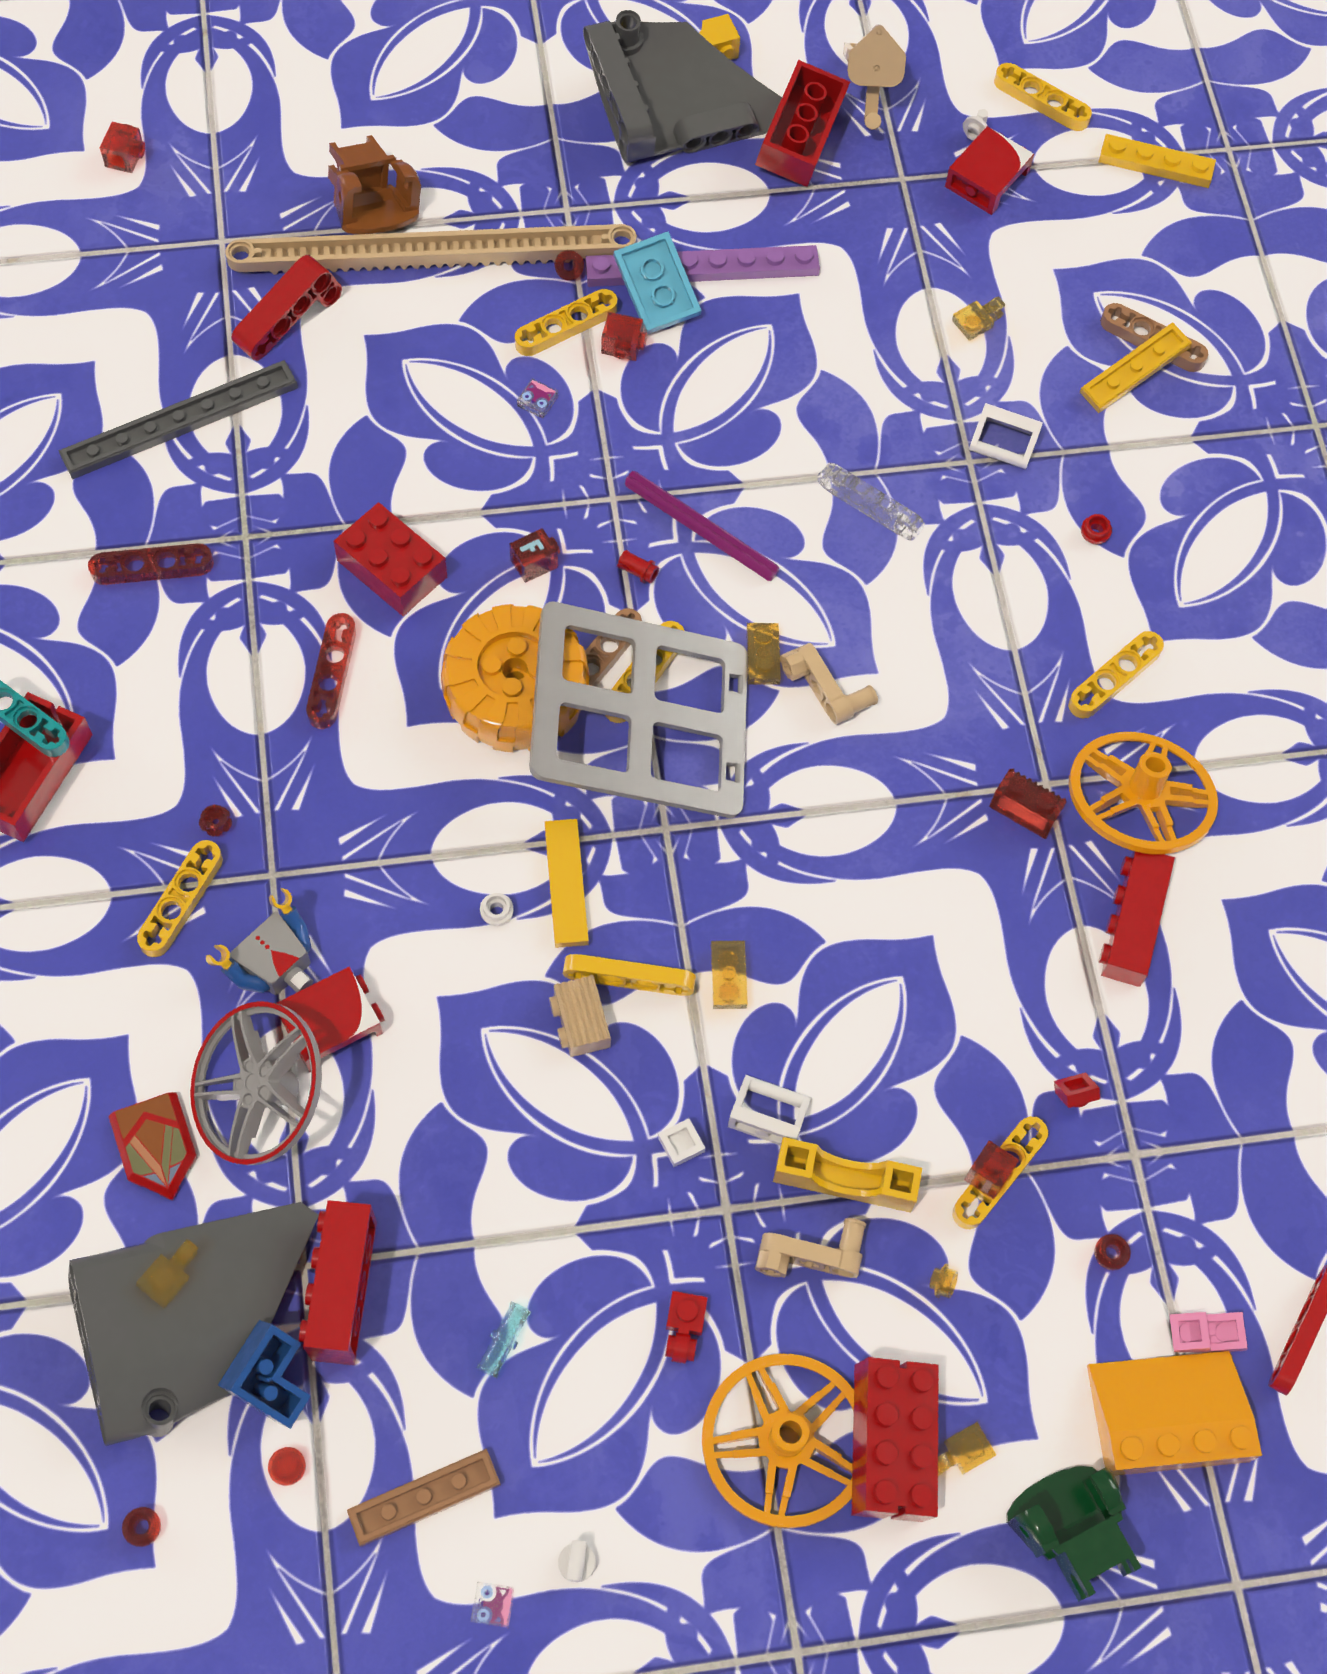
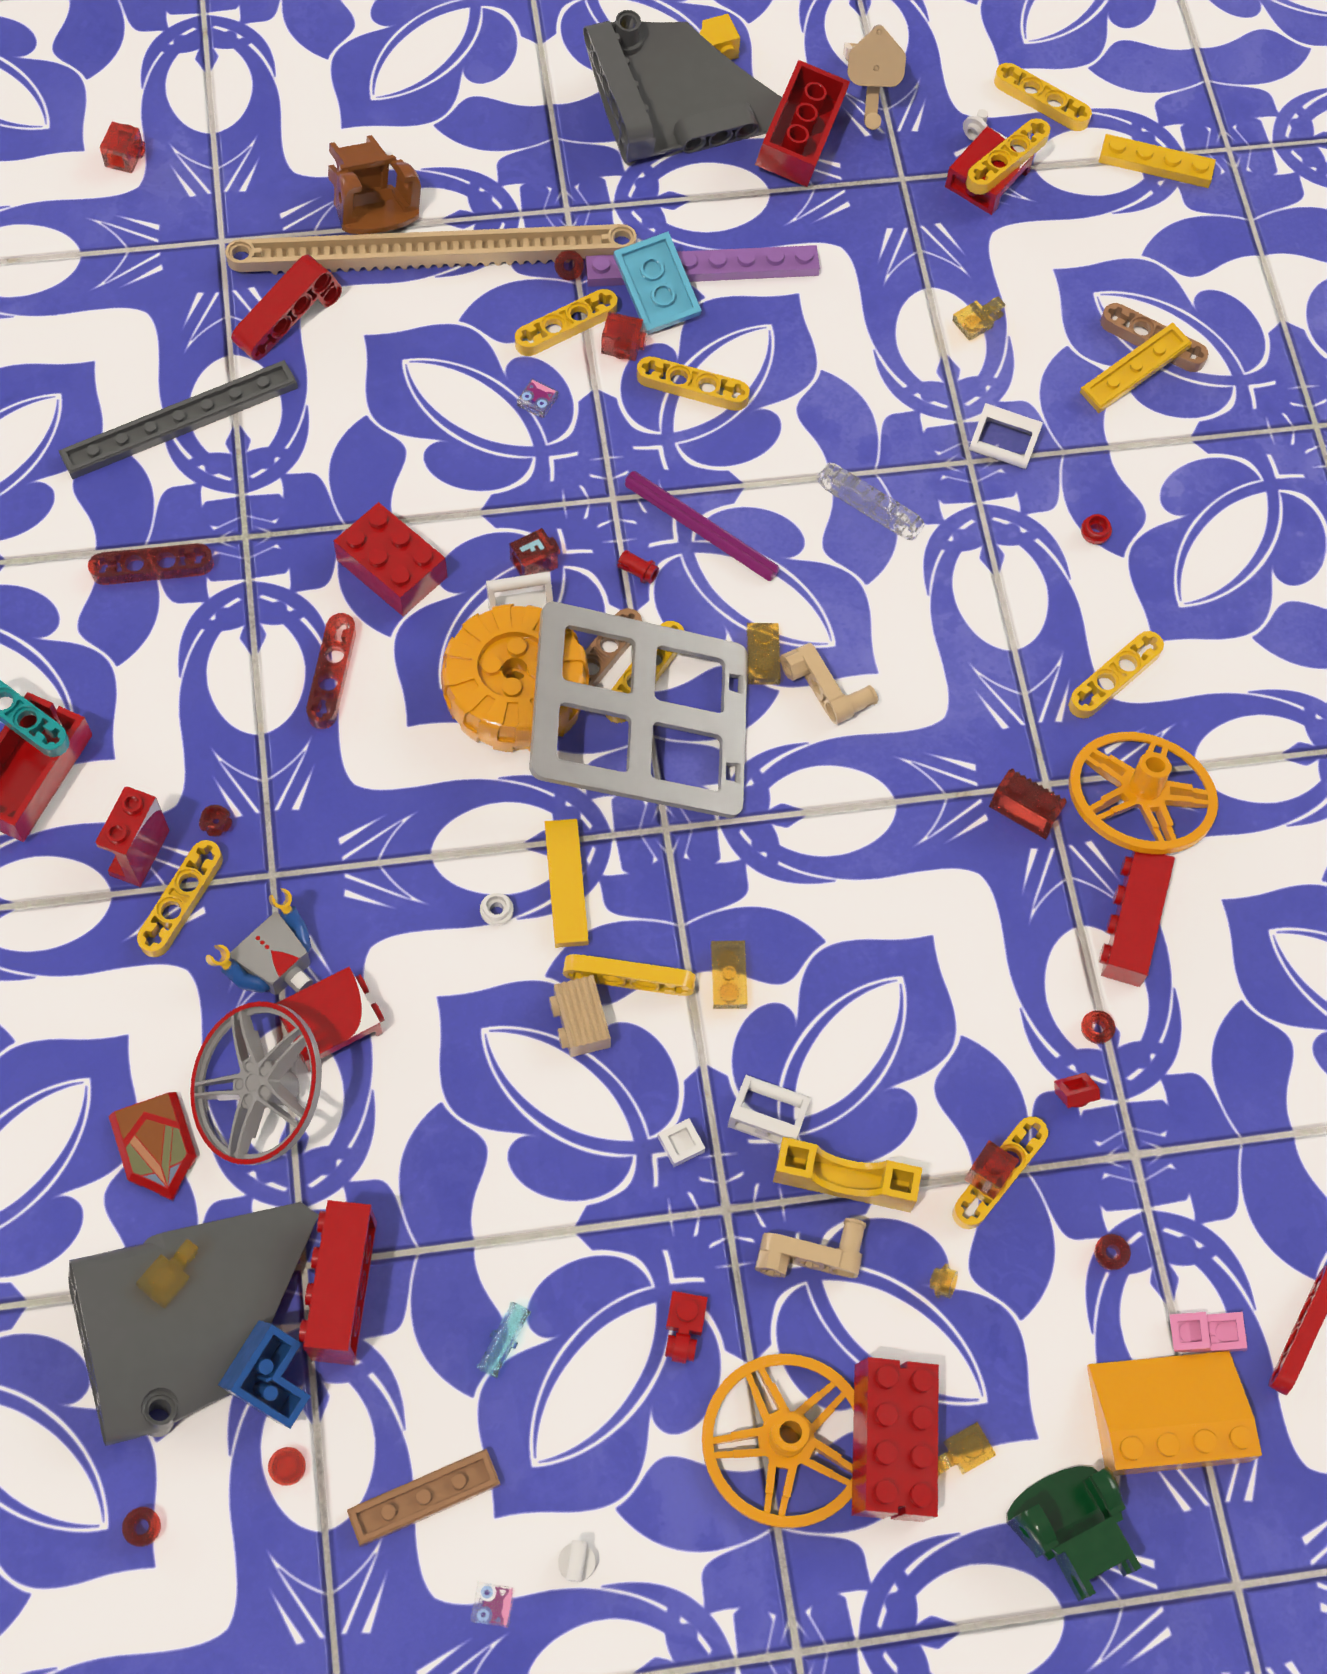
(134, 835): none -> red panel
(535, 598): none -> white tile
(694, 378): none -> yellow beam
(1004, 153): none -> yellow beam
(1102, 1019): none -> clear red plate

